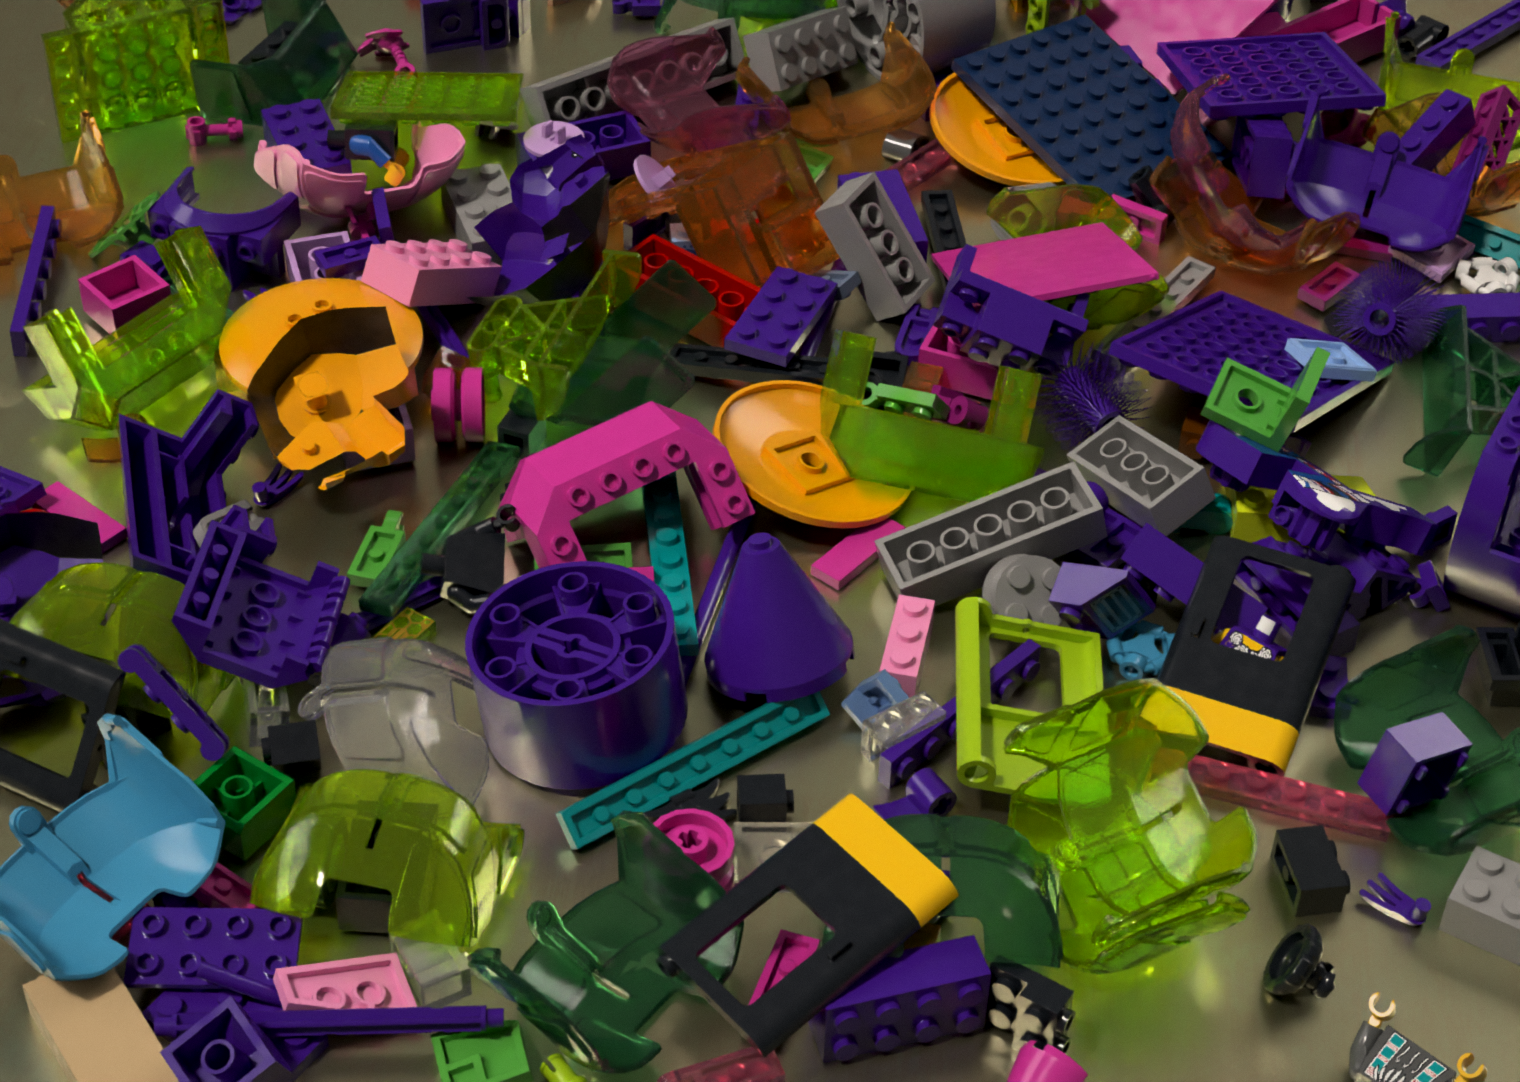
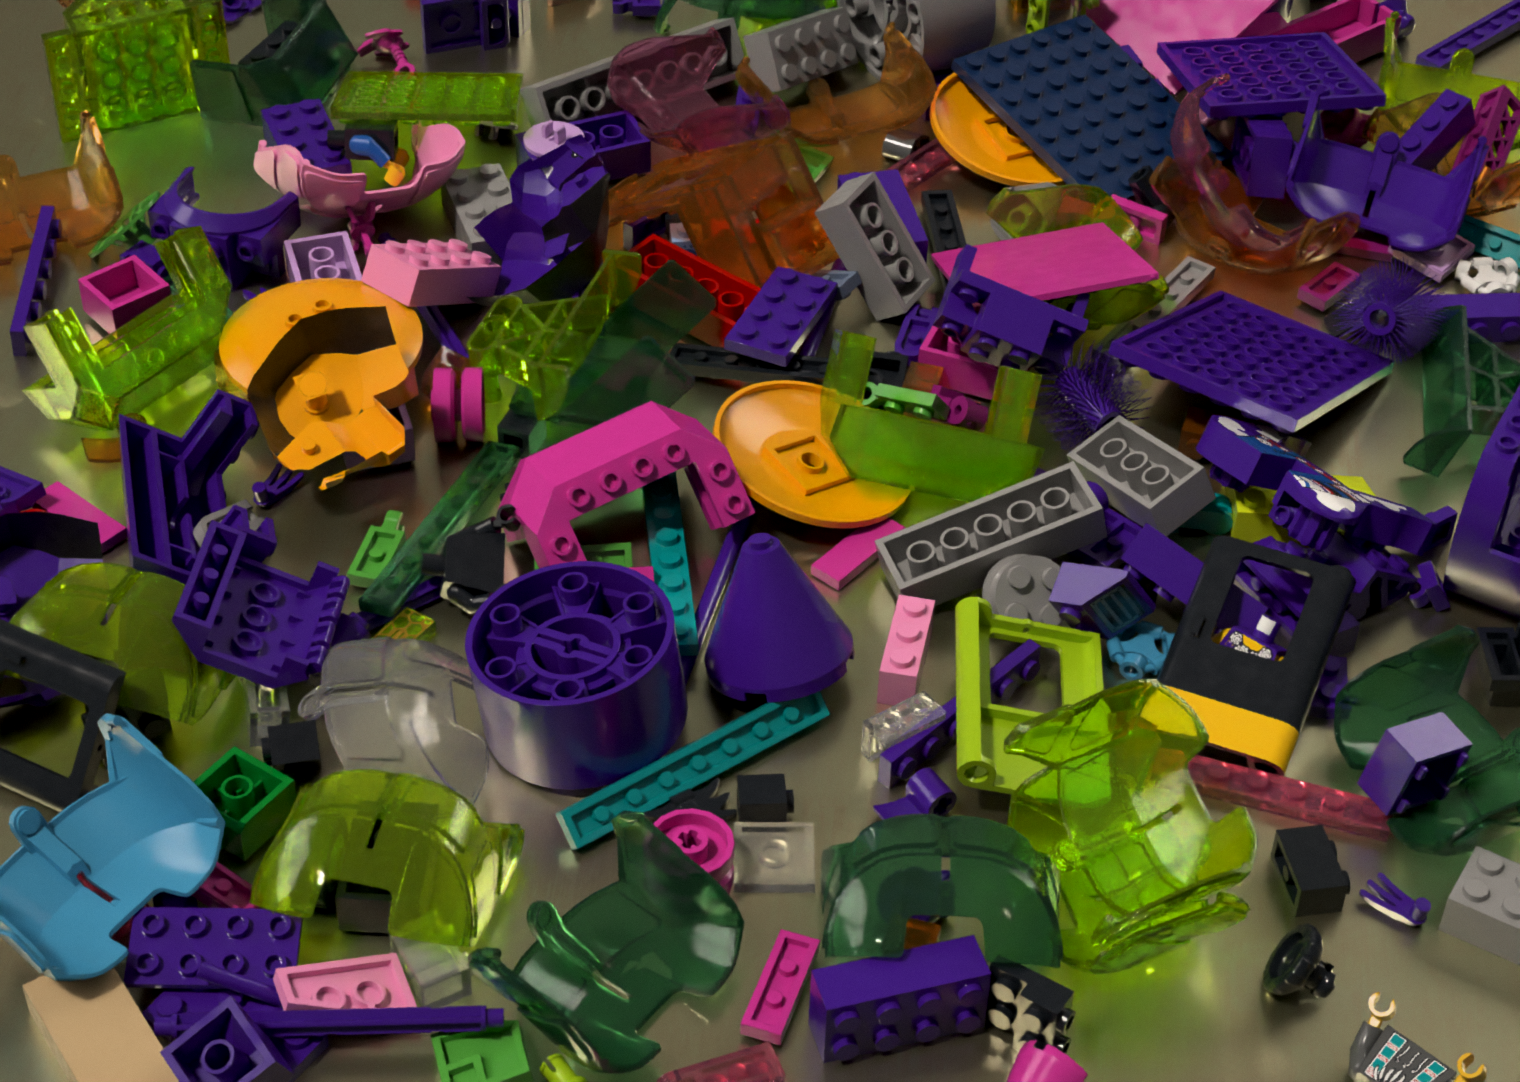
(186, 711): dark purple plate -> none
(198, 131): dark pink bar -> none
(344, 258): dark purple plate -> none
(382, 215): dark purple tile -> none
(652, 174): lavender piece -> none
(855, 880): black piece -> none
(873, 697): medium blue bracket -> none
(1274, 406): bright green bracket -> none
(1342, 361): light blue tile -> none
(1423, 35): black piece -> none

